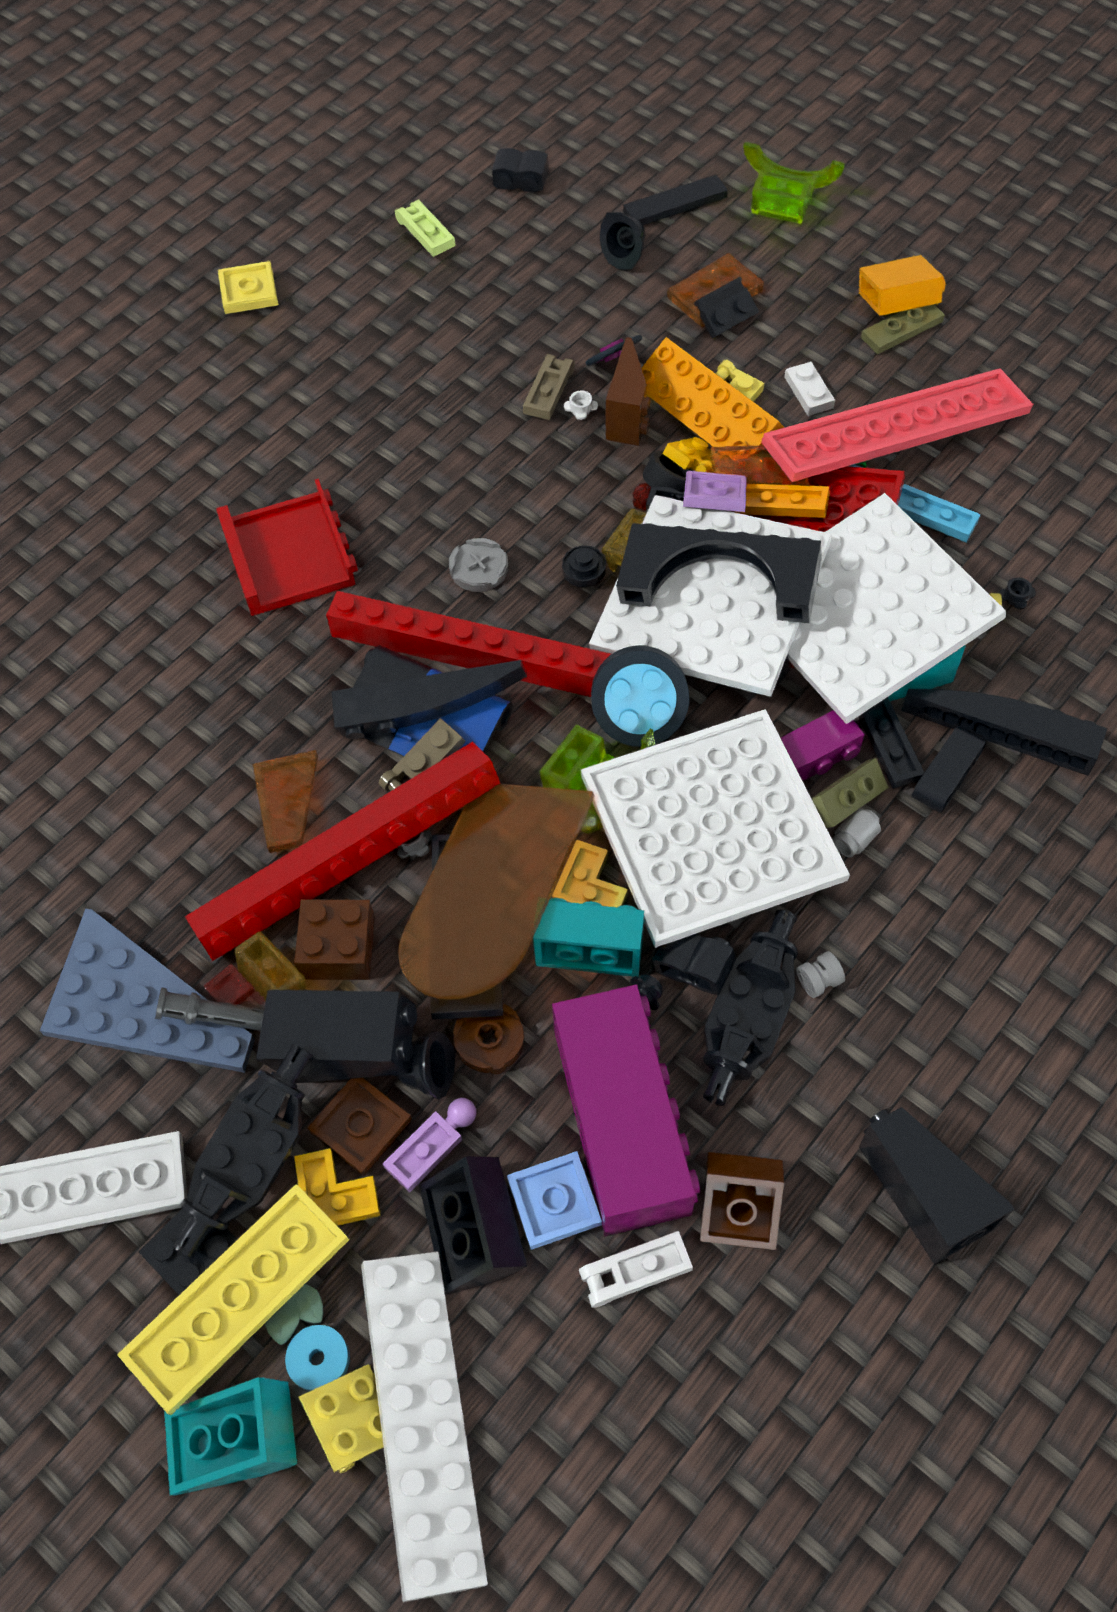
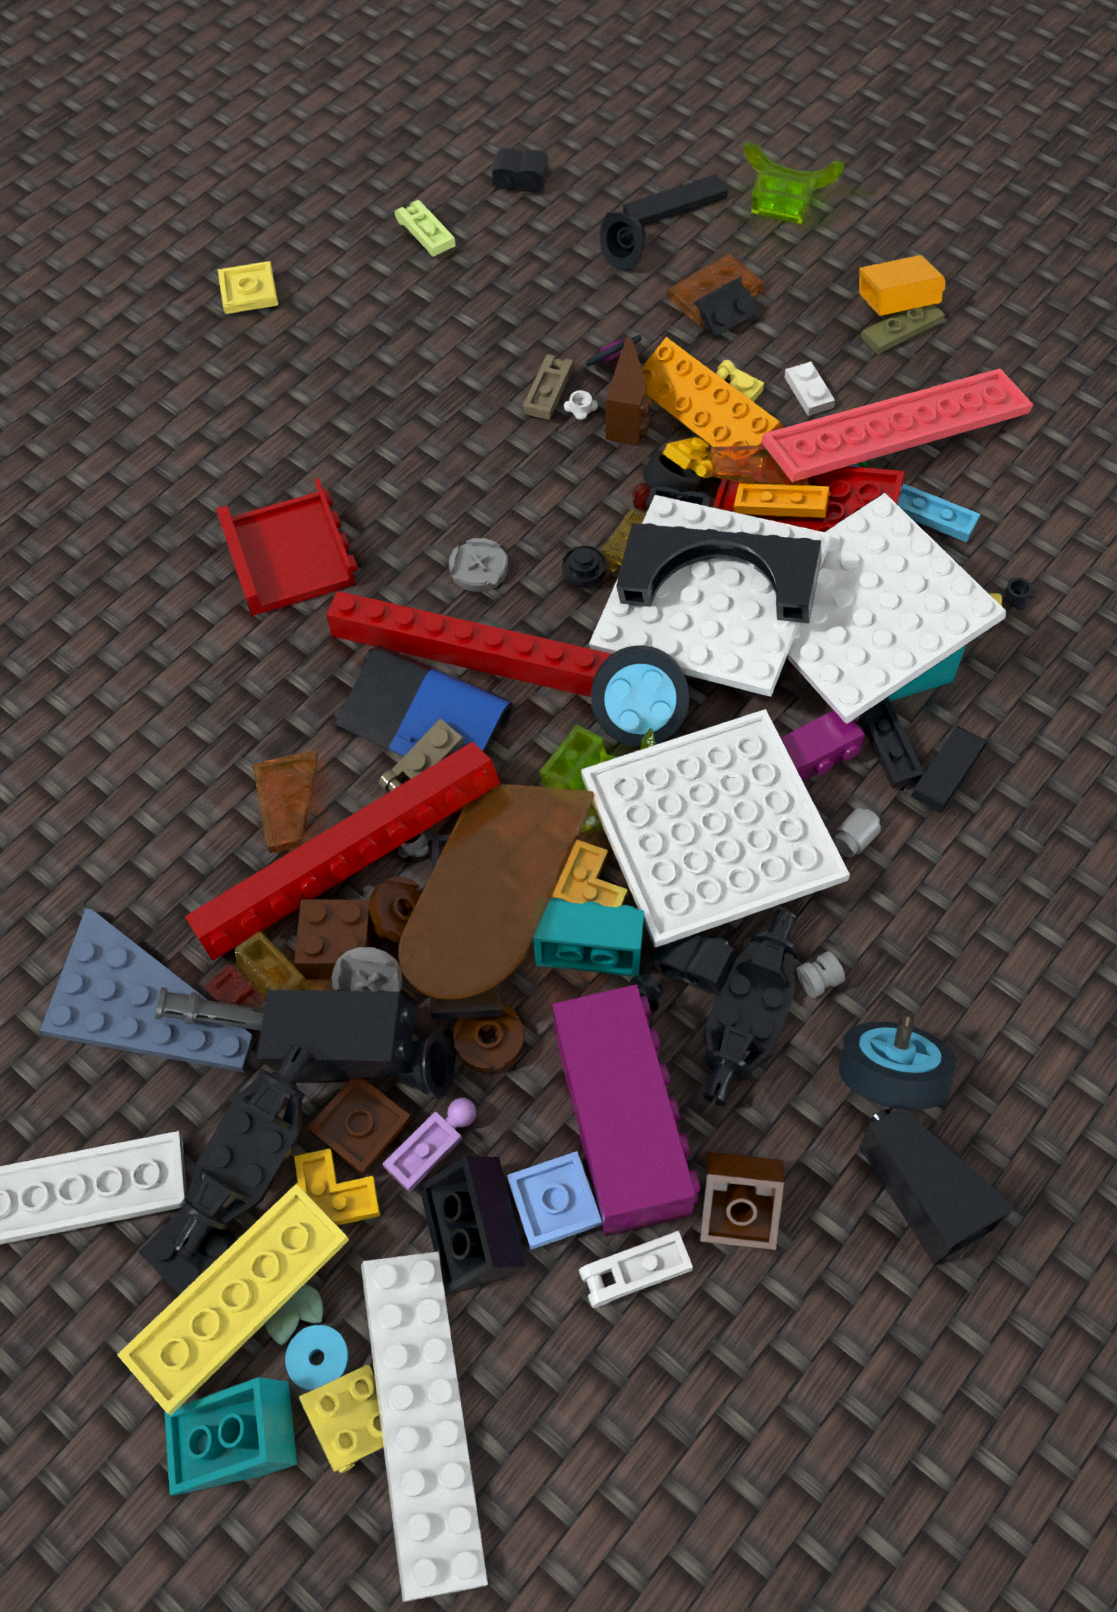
(367, 971): none -> light grey tile
(384, 902): none -> reddish brown plate
(418, 699): black slope -> none
(715, 491): lavender tile -> none
(850, 793): olive plate -> none
(897, 1064): none -> black wheel
(1013, 724): black slope -> none

